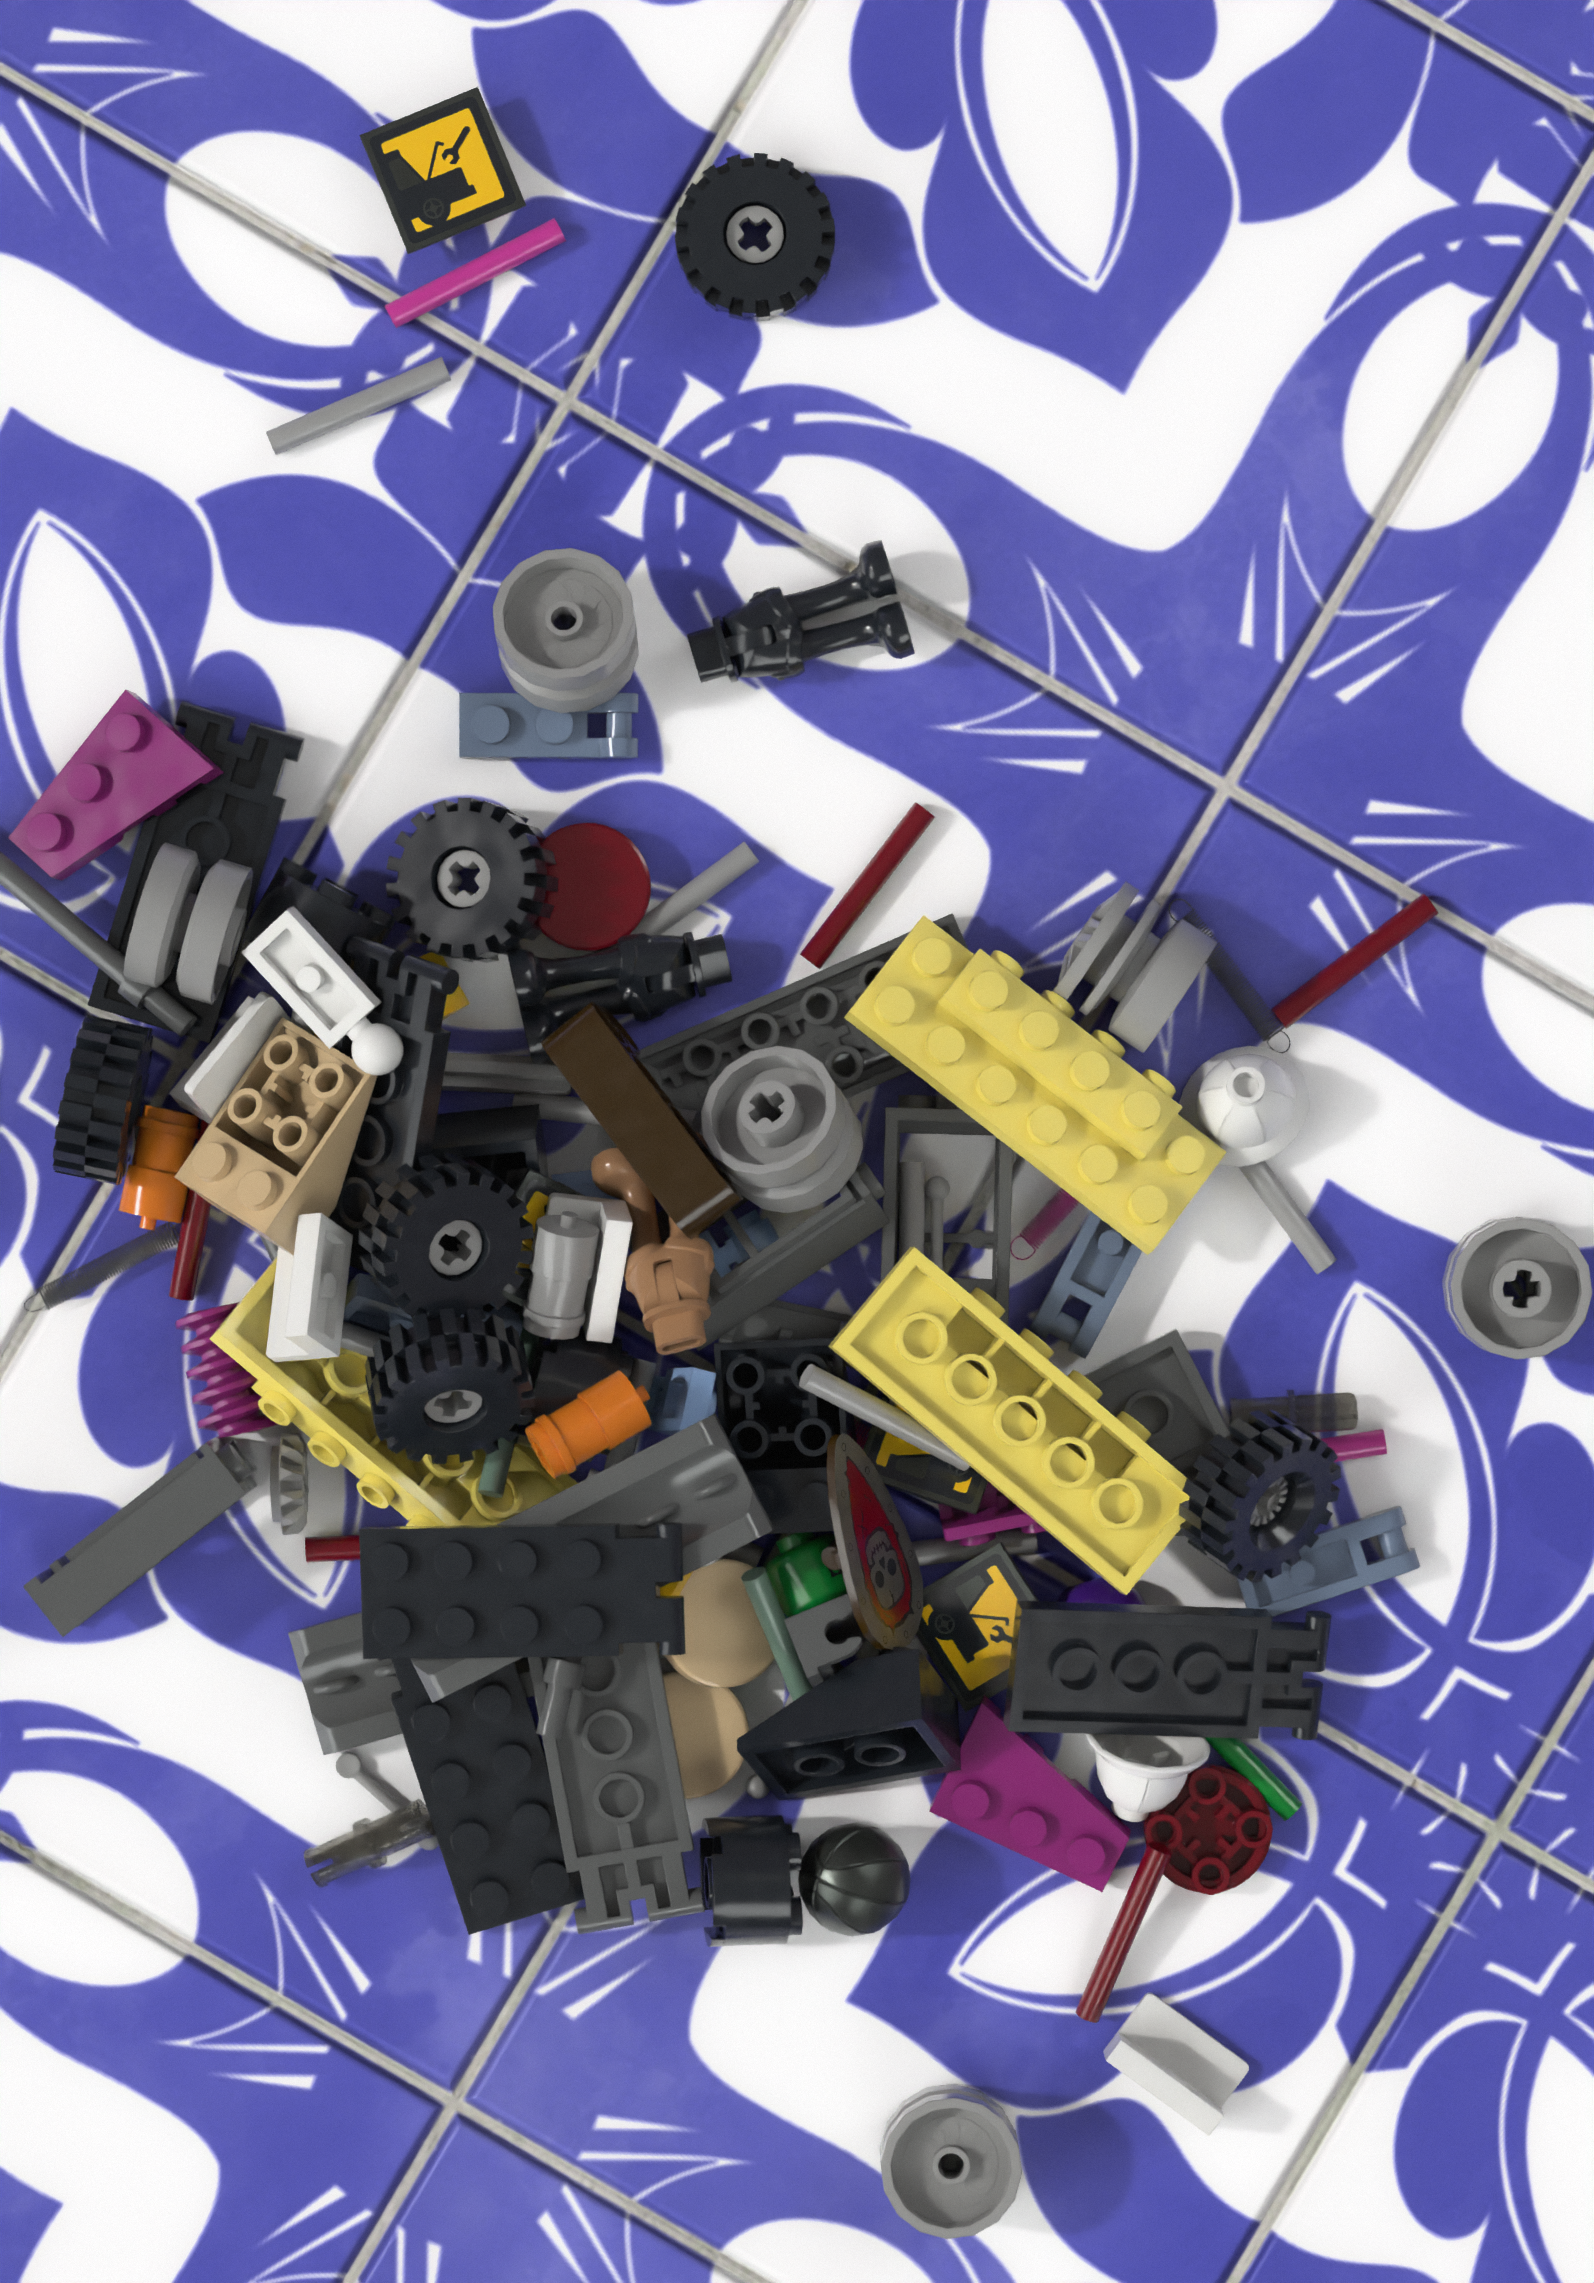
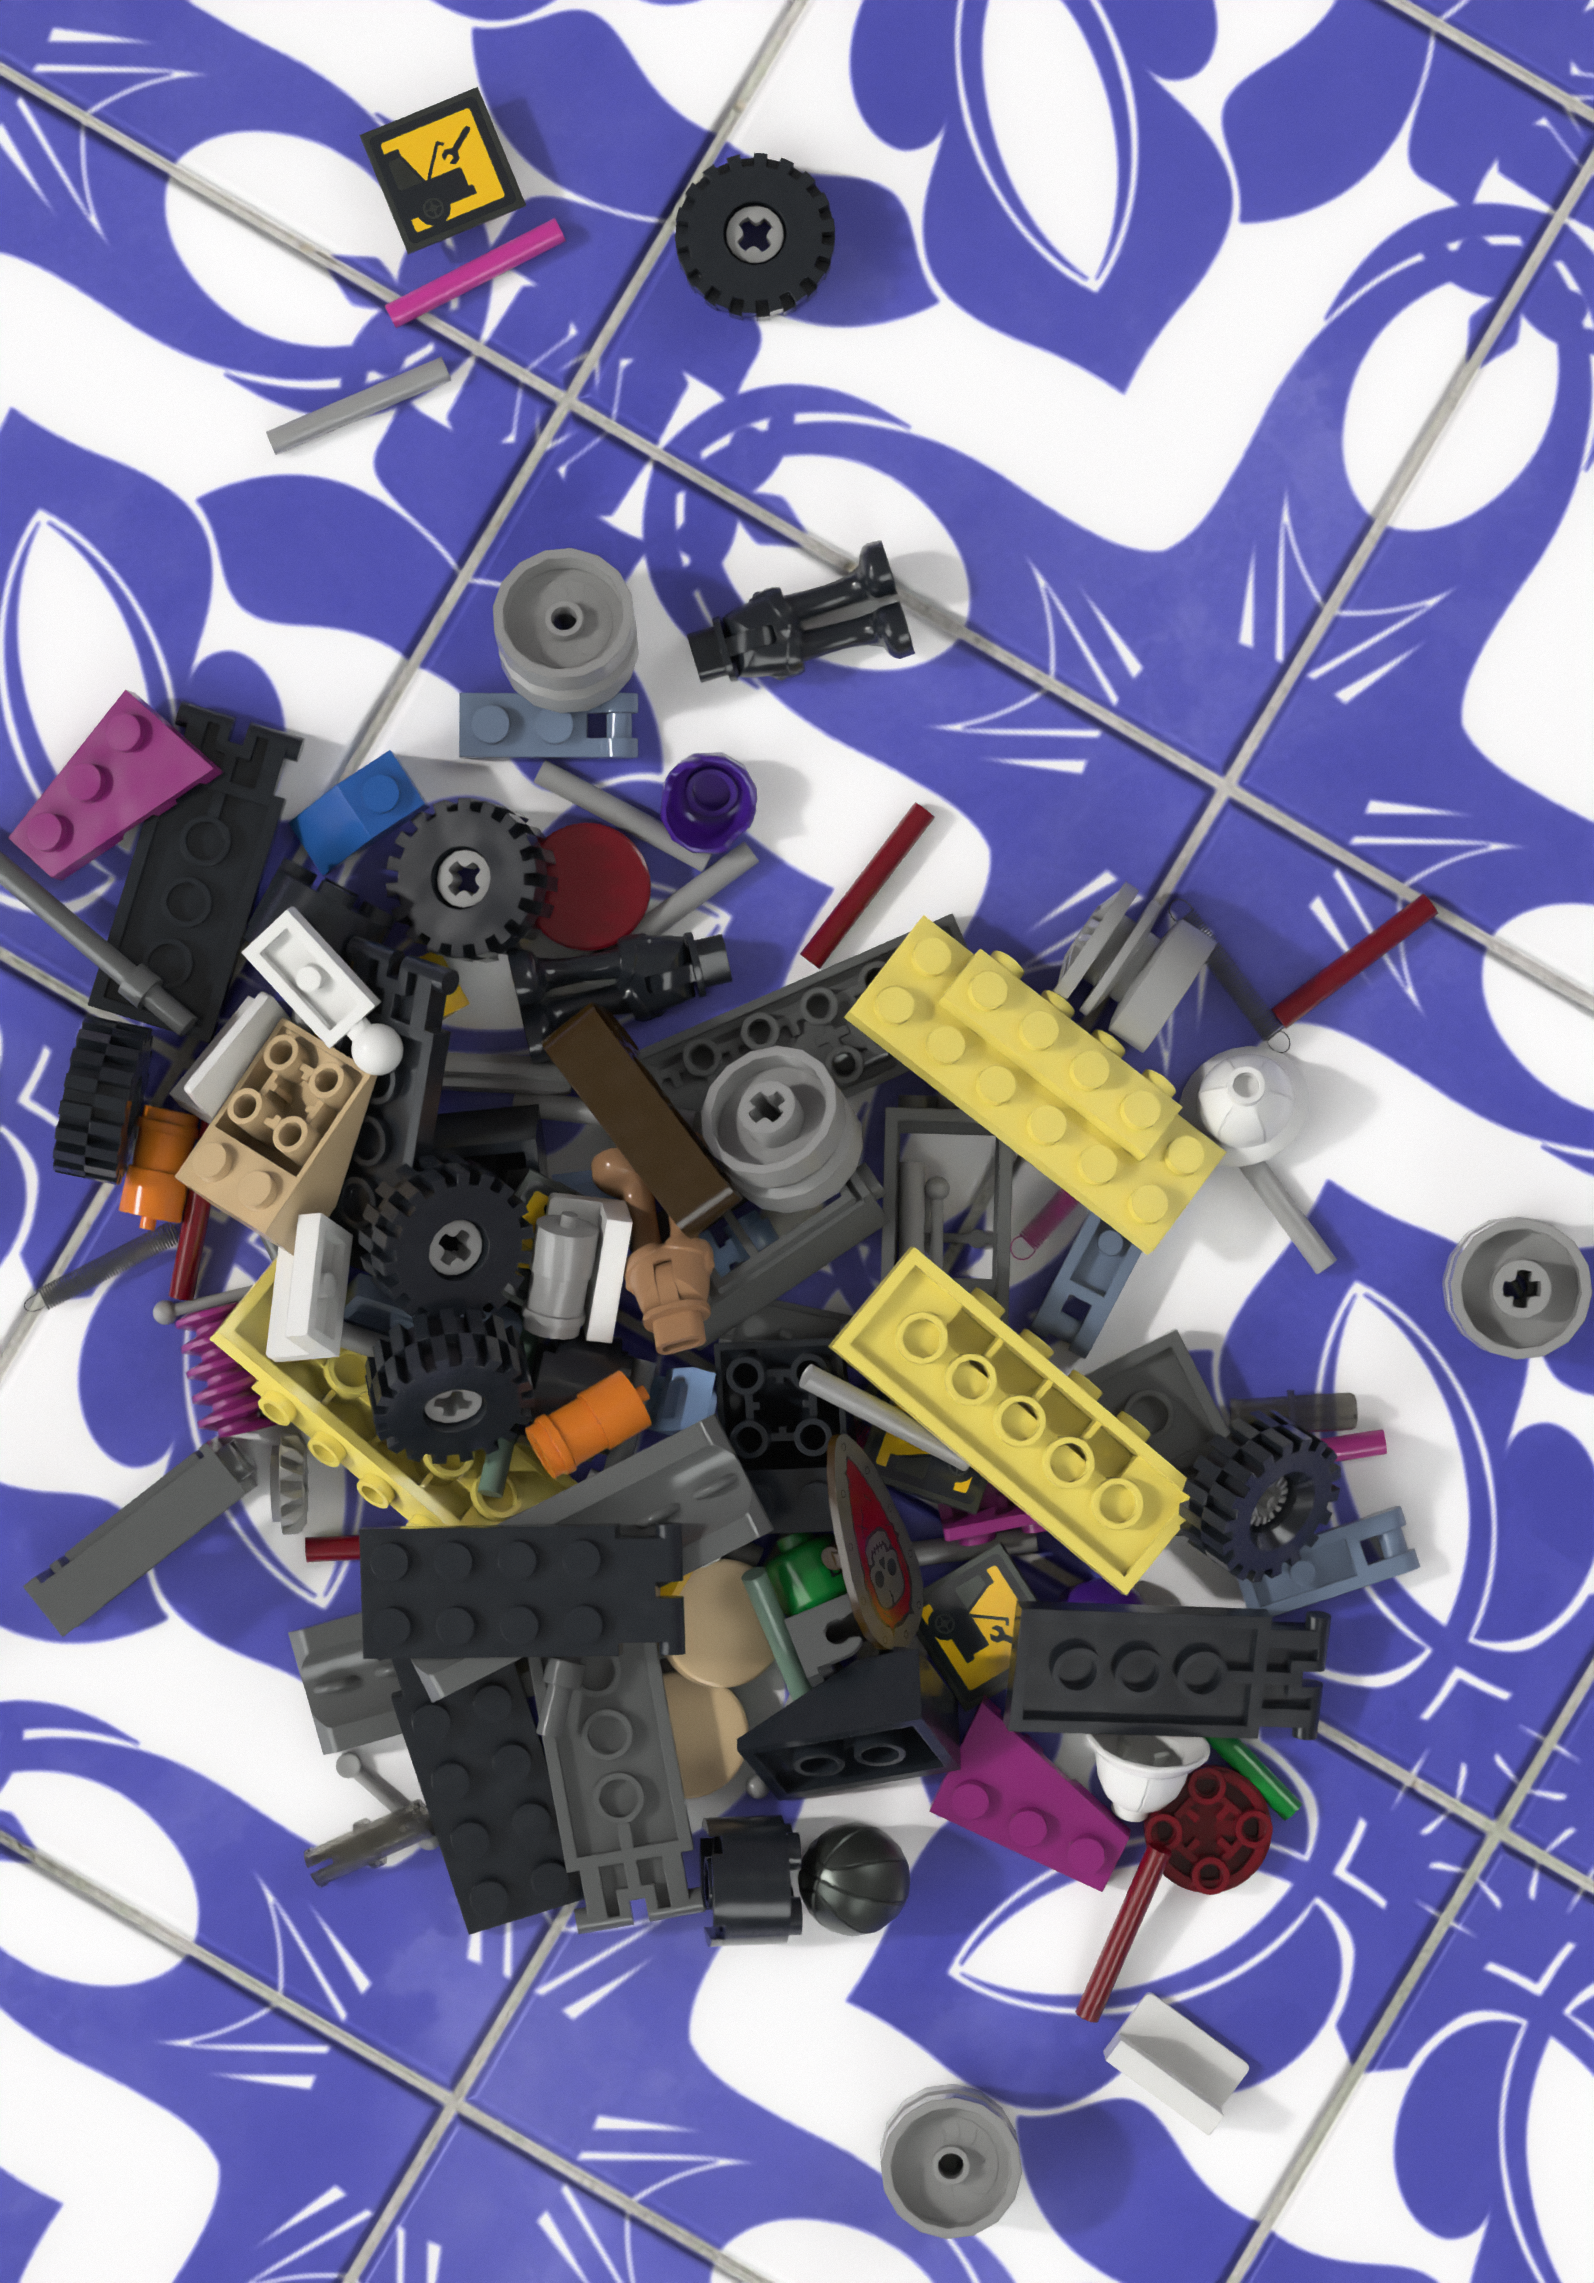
(166, 1311): none -> light grey hinge
(178, 920): light grey wheel -> none
(358, 812): none -> blue slope
(615, 812): none -> light grey bar
(708, 802): none -> dark purple hair

